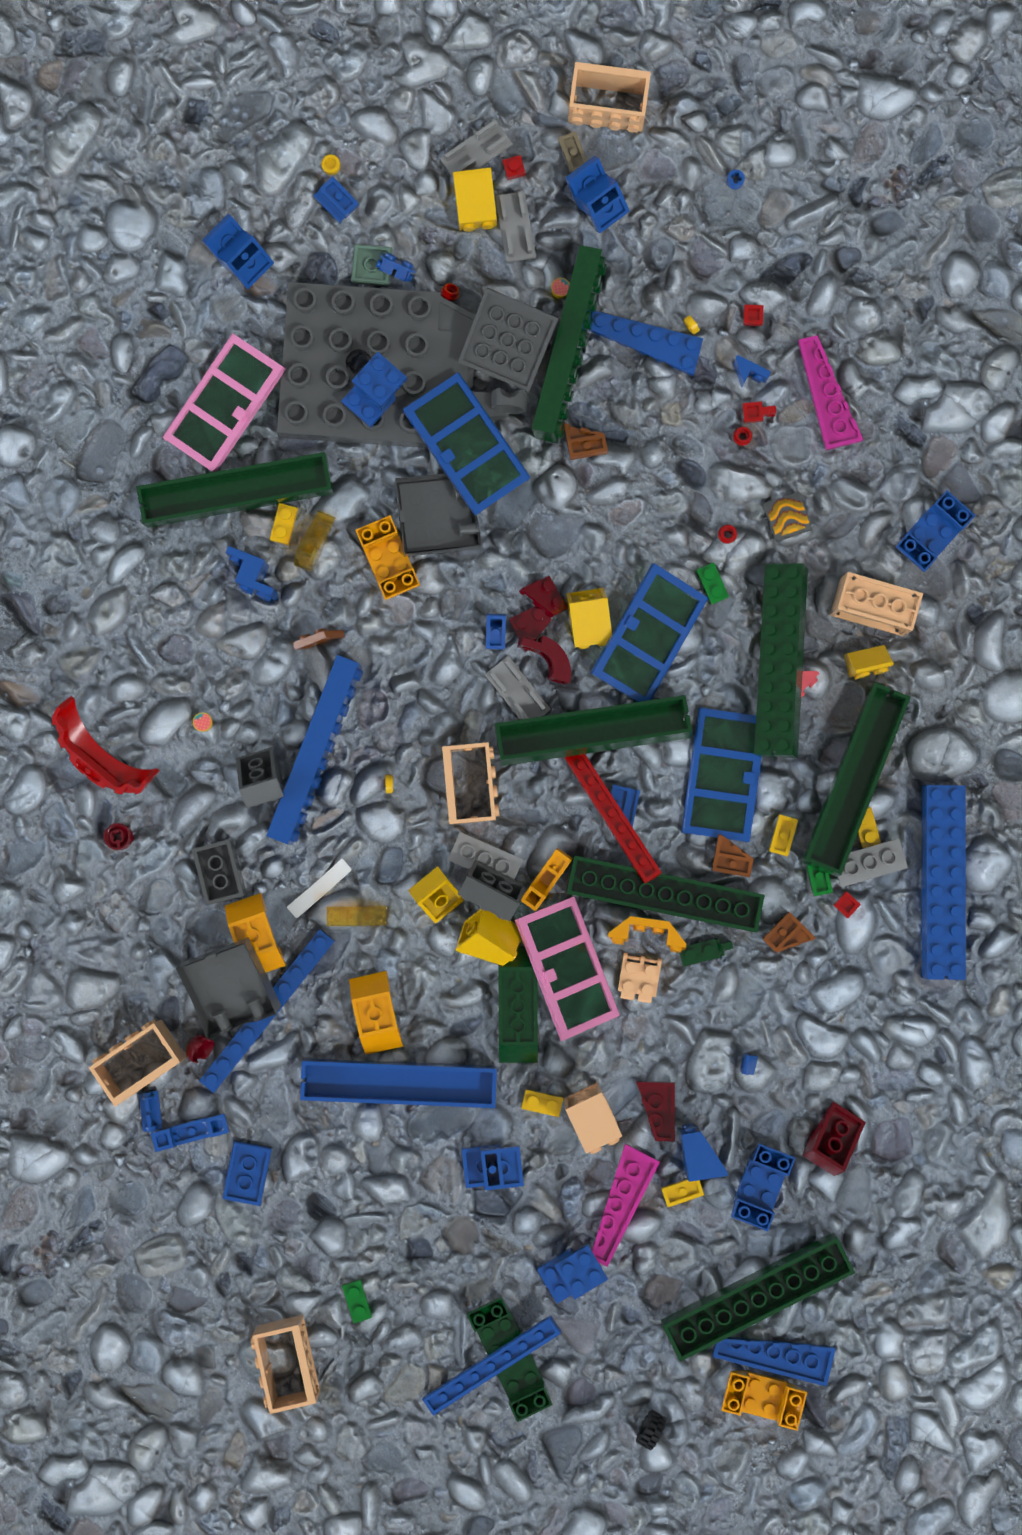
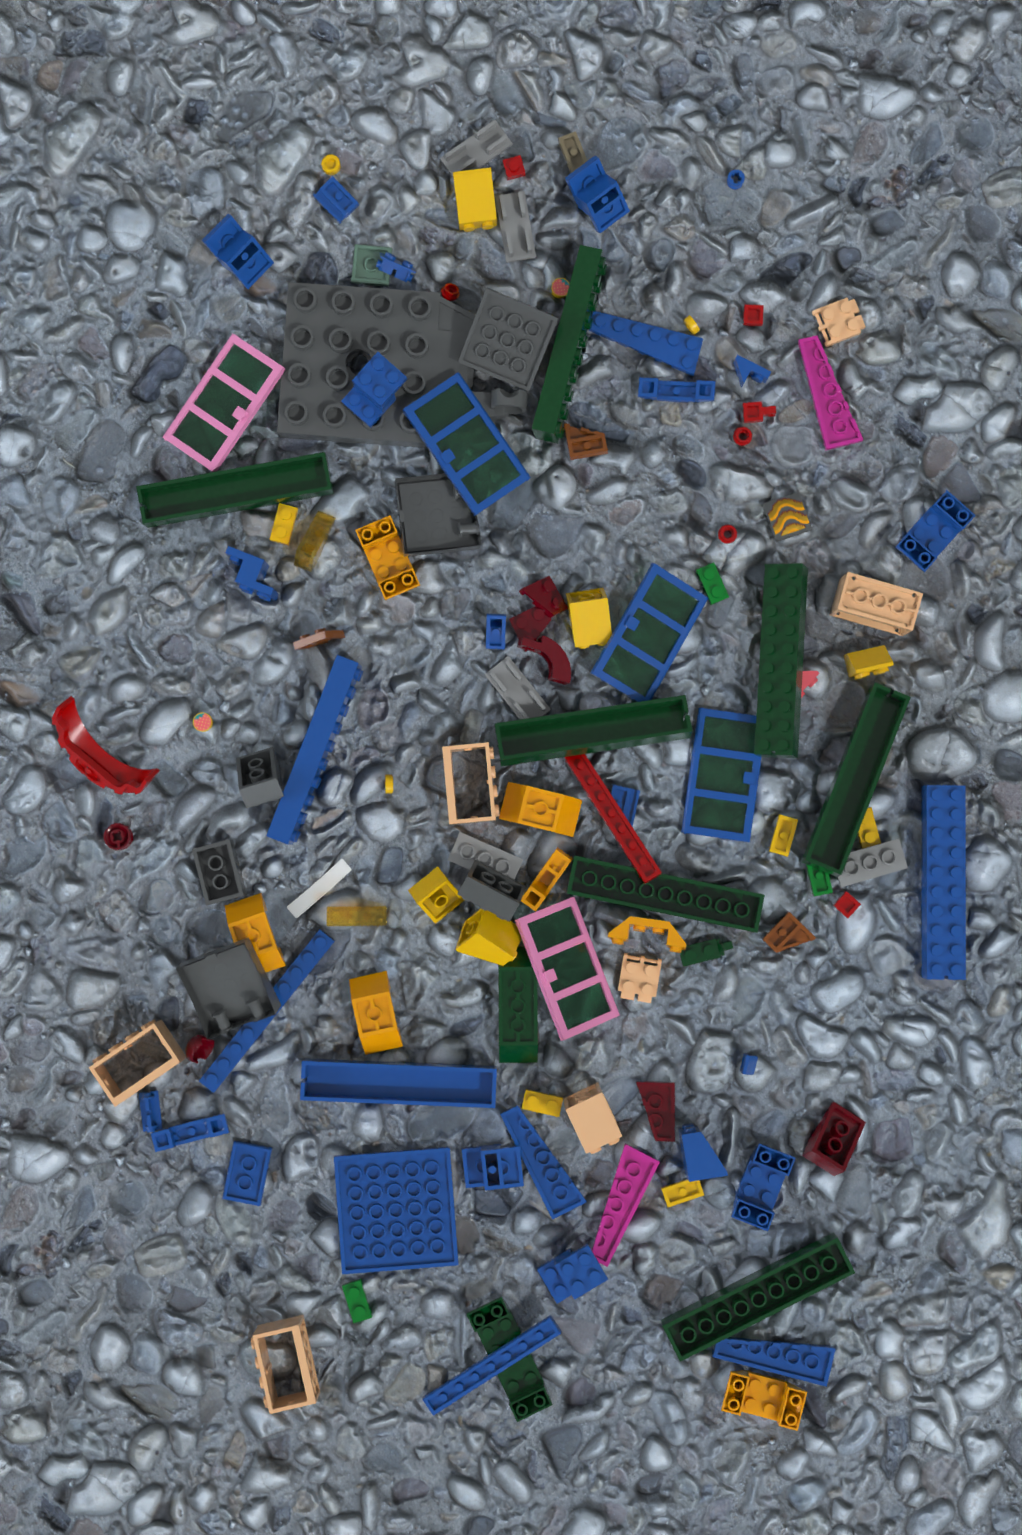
(396, 1210): none -> blue plate
(540, 809): none -> light orange slope
(548, 1175): none -> blue wing
(608, 79): light nougat hose -> none
(651, 1430): black tyre -> none
(676, 391): none -> blue slope
(731, 858): dark orange wing -> none
(839, 321): none -> light nougat plate

